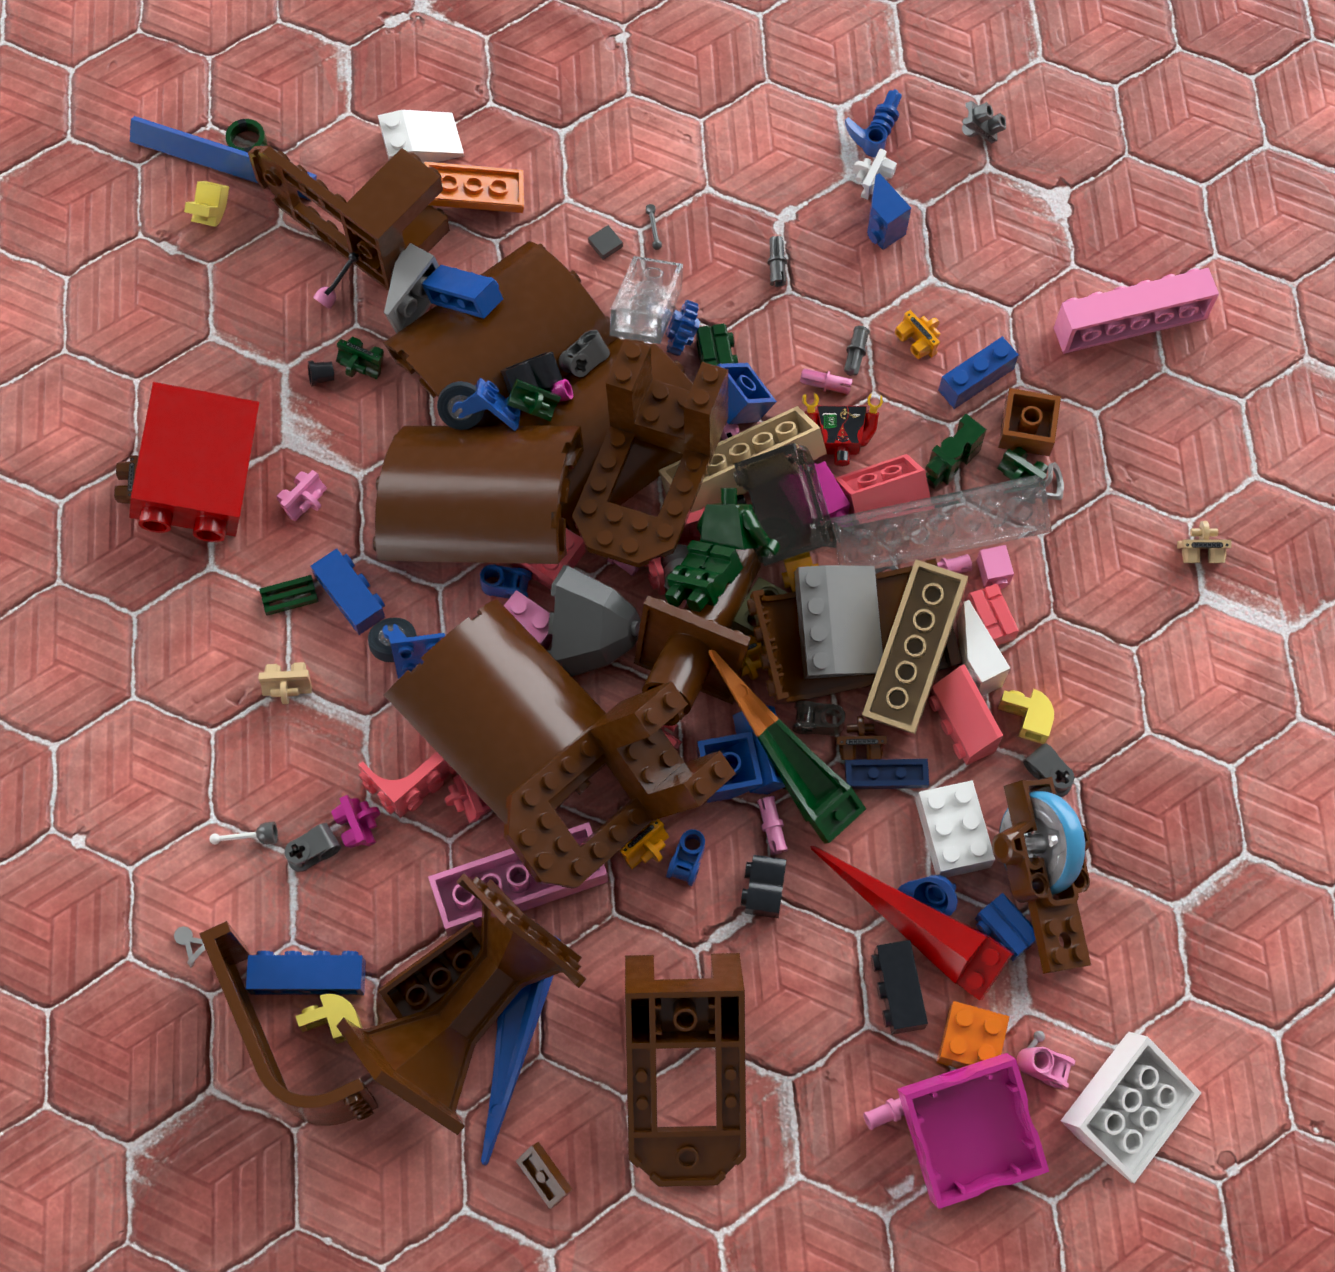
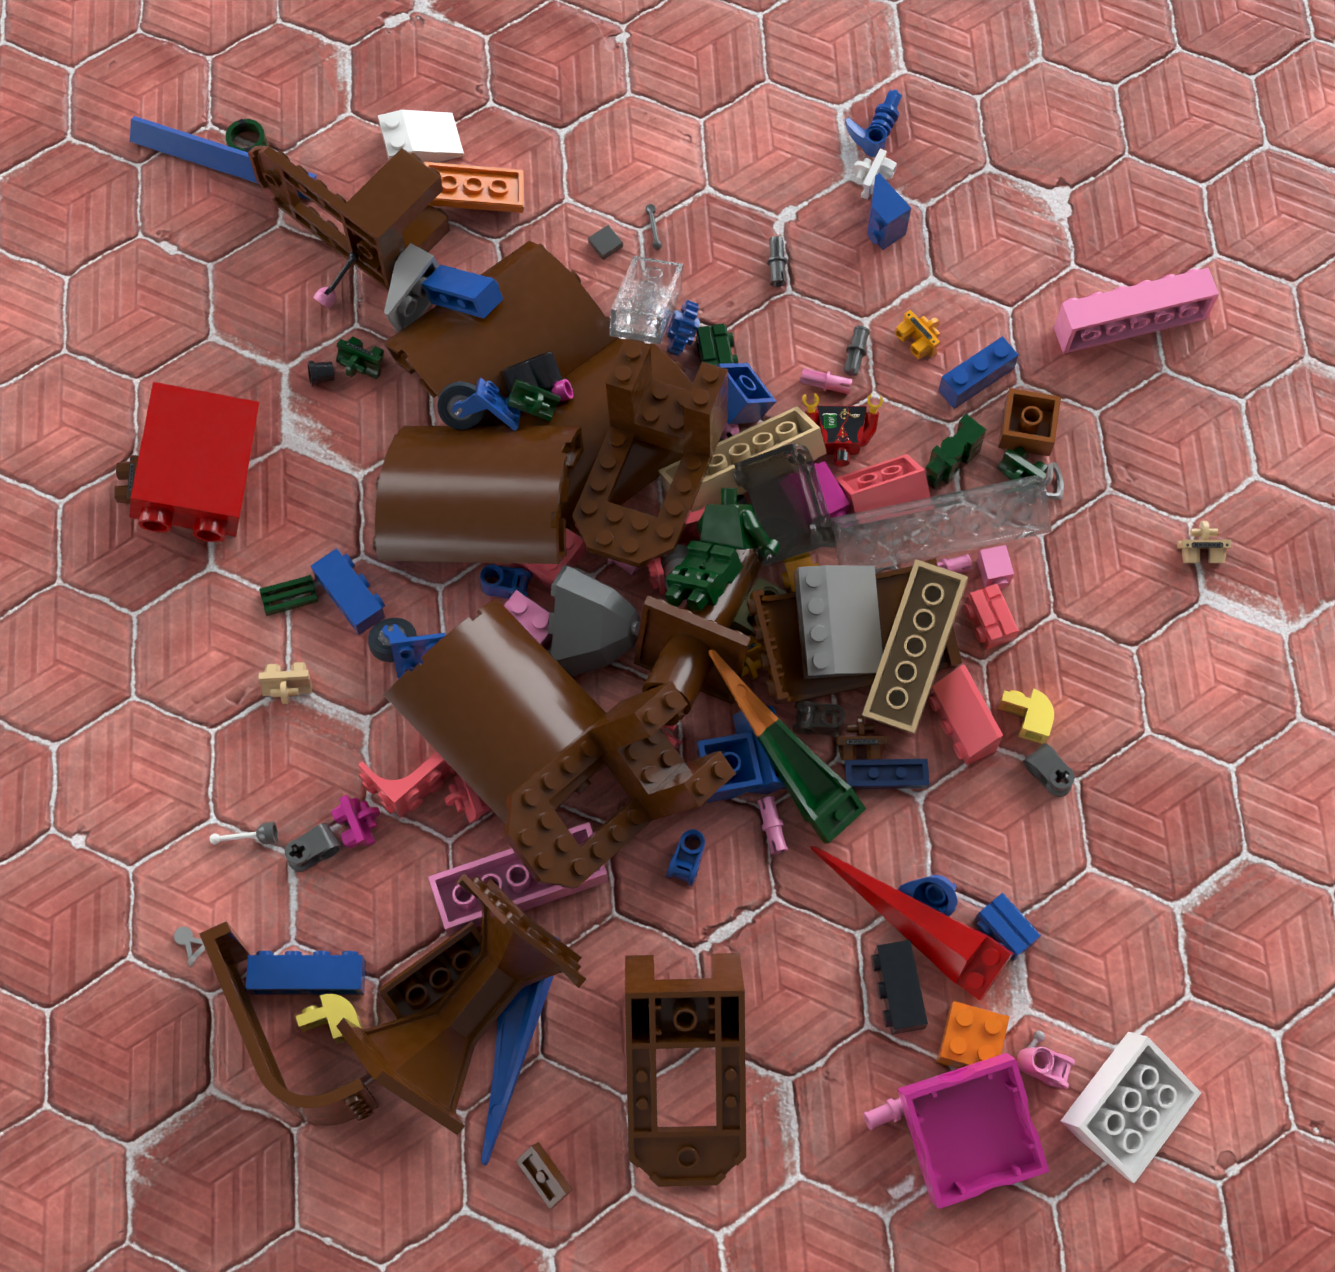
(208, 203): light yellow brick -> none
(303, 496): bright pink hips -> none
(585, 354): dark grey piece -> none
(646, 845): light orange hips -> none
(765, 886): black brick -> none
(955, 829): white brick -> none
(980, 651): white slope -> none
(982, 122): dark grey hips -> none
(1058, 870): reddish brown piece -> none

